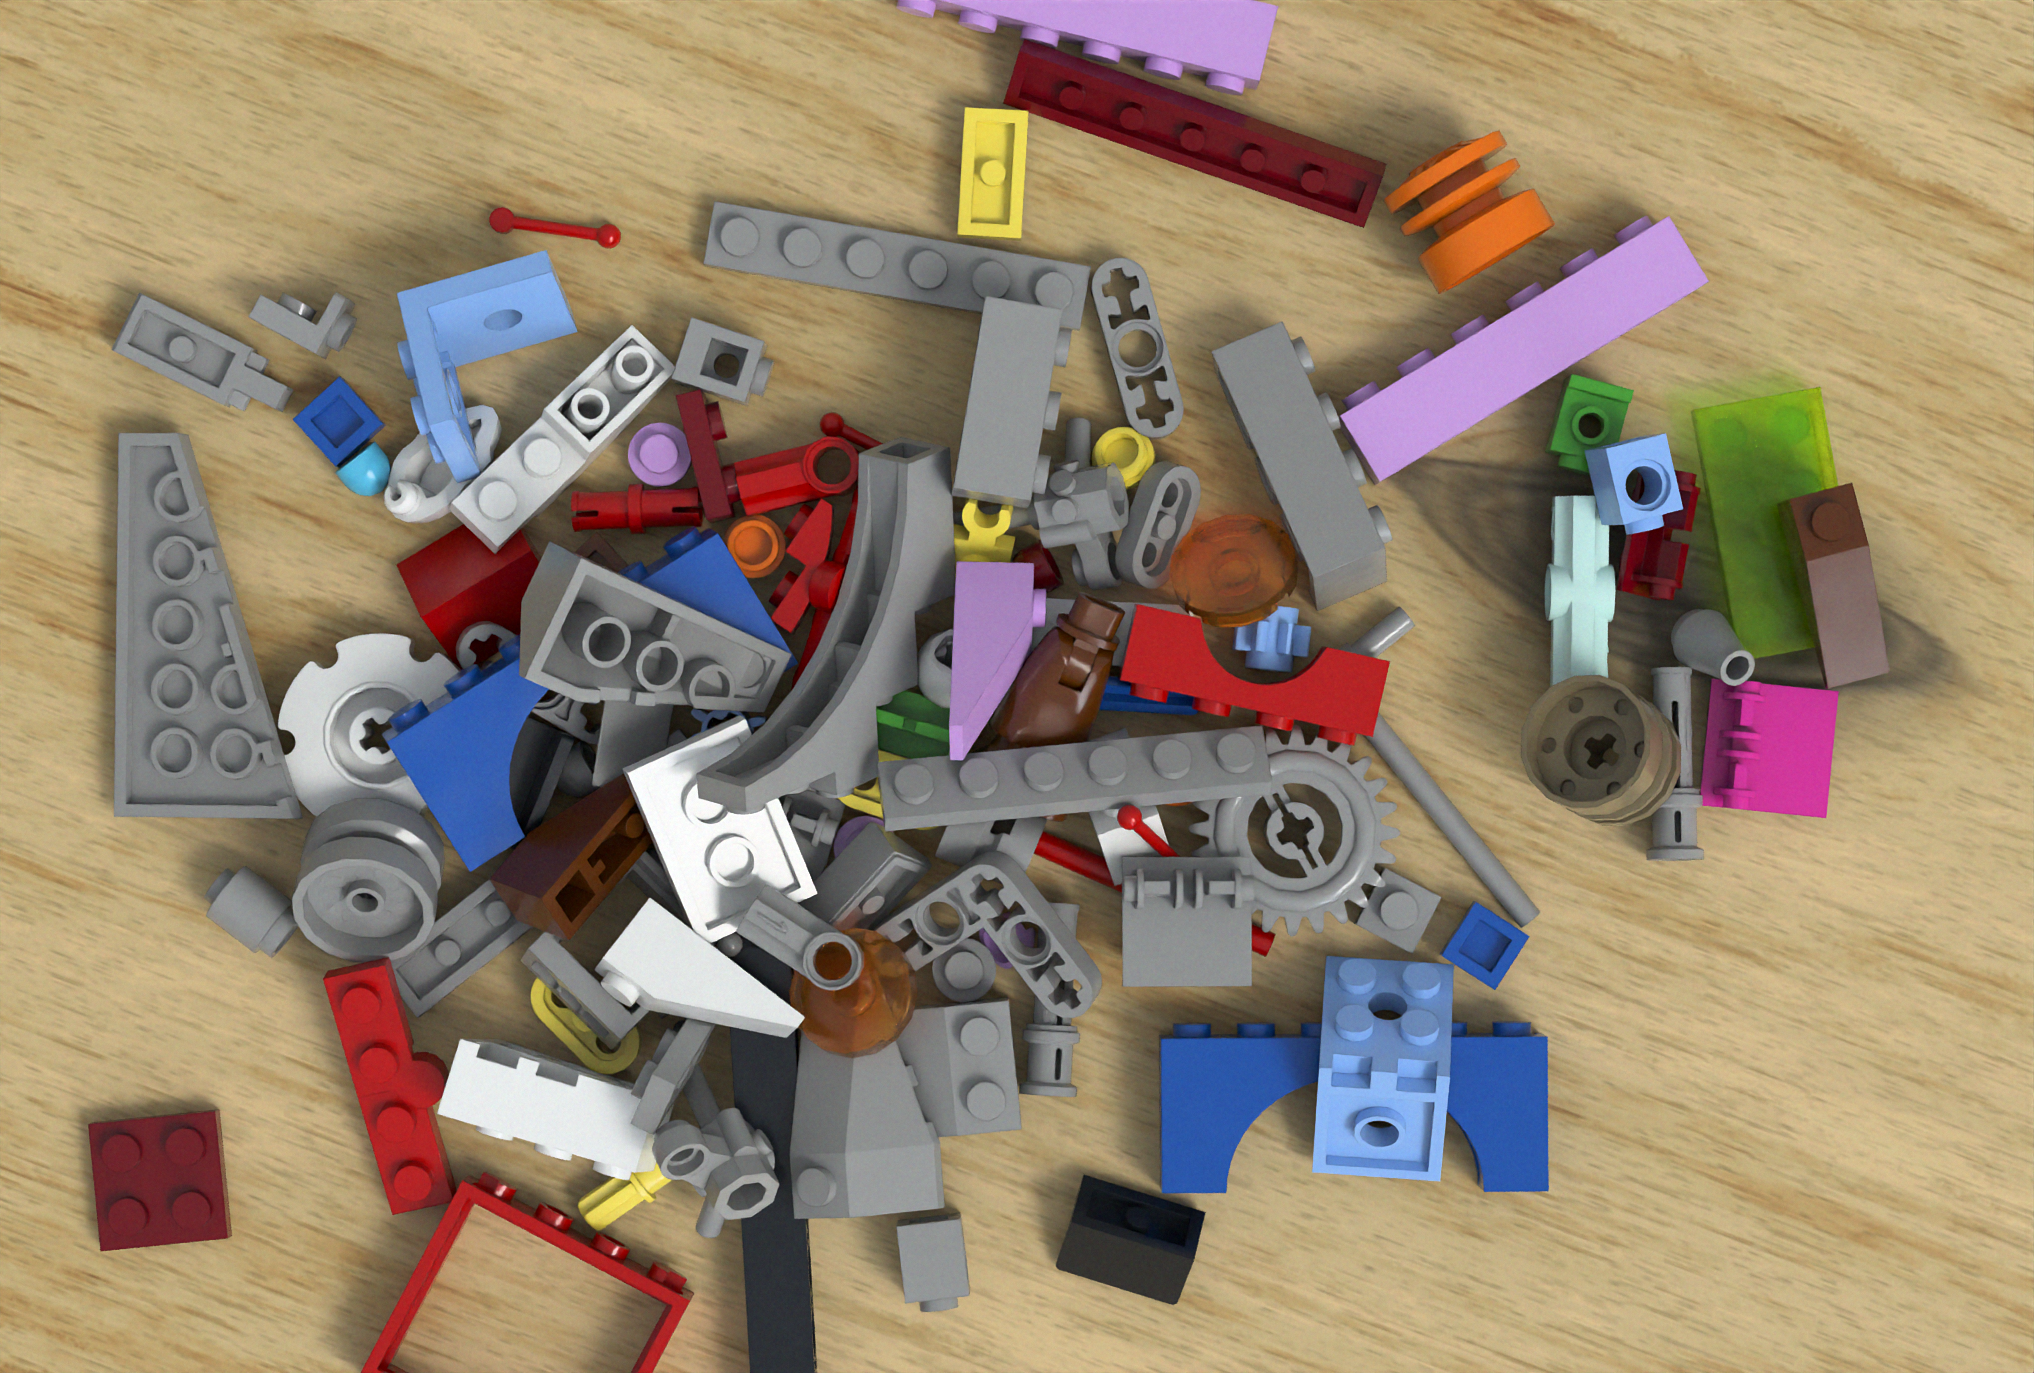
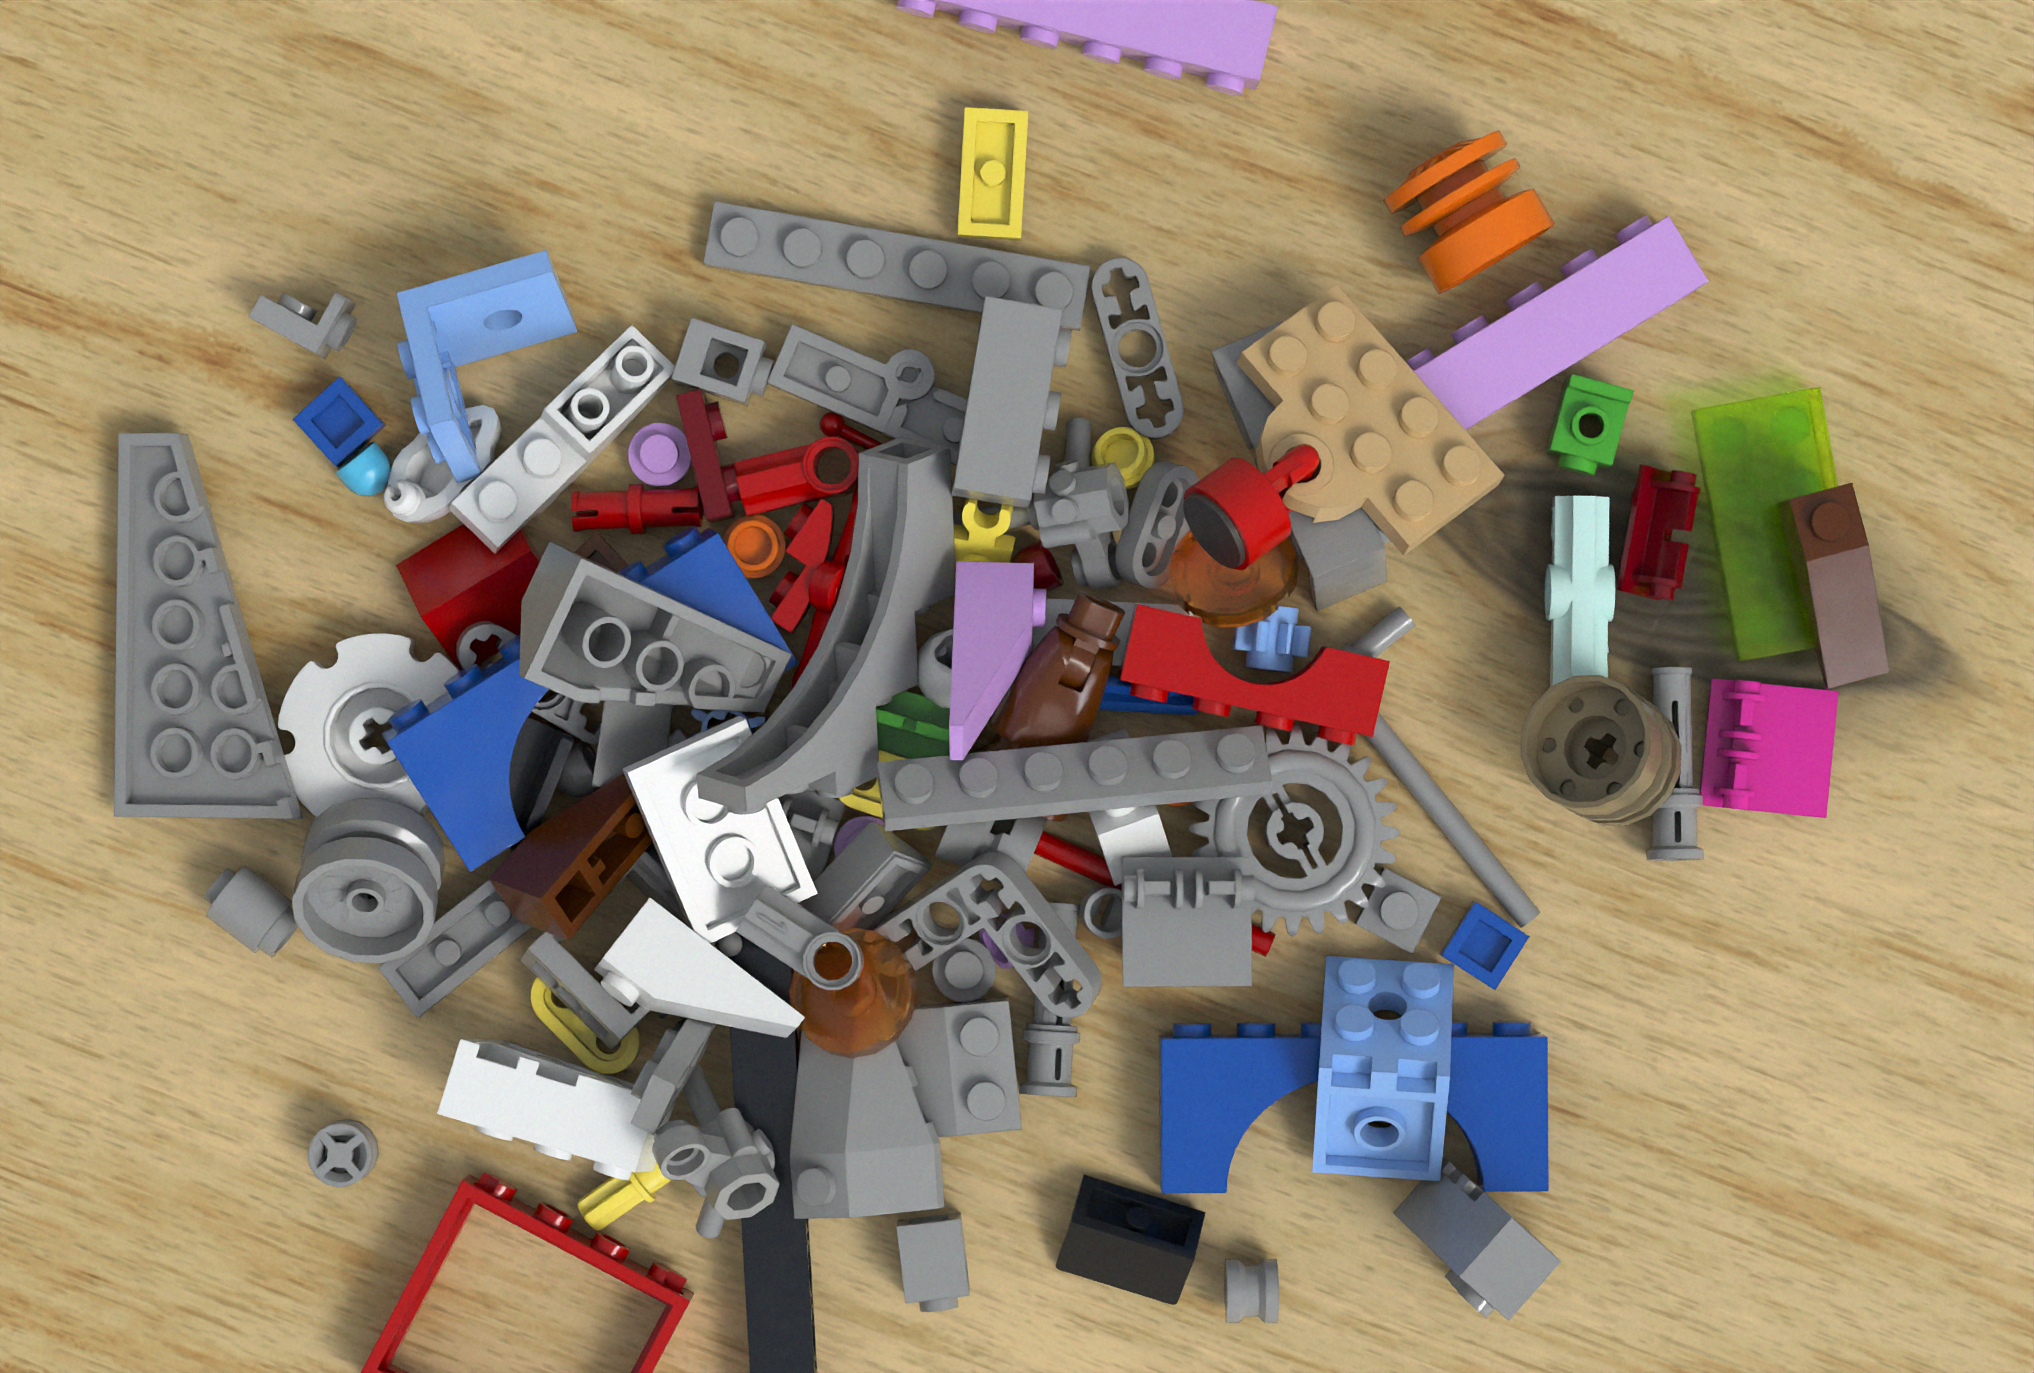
(160, 1180): dark red plate -> none
(197, 356): light grey hinge -> none
(333, 1160): none -> light grey wheel
(392, 1085): red hinge -> none
(504, 221): red hinge -> none
(887, 397): none -> light grey hinge
(1111, 920): none -> light grey hinge
(1130, 818): red hinge -> none
(1194, 133): dark red plate -> none
(1251, 1291): none -> light grey wheel
(1342, 437): none -> tan plate
(1488, 1251): none -> light grey wedge
(1609, 469): light blue brick -> none
(1710, 645): light grey cone -> none

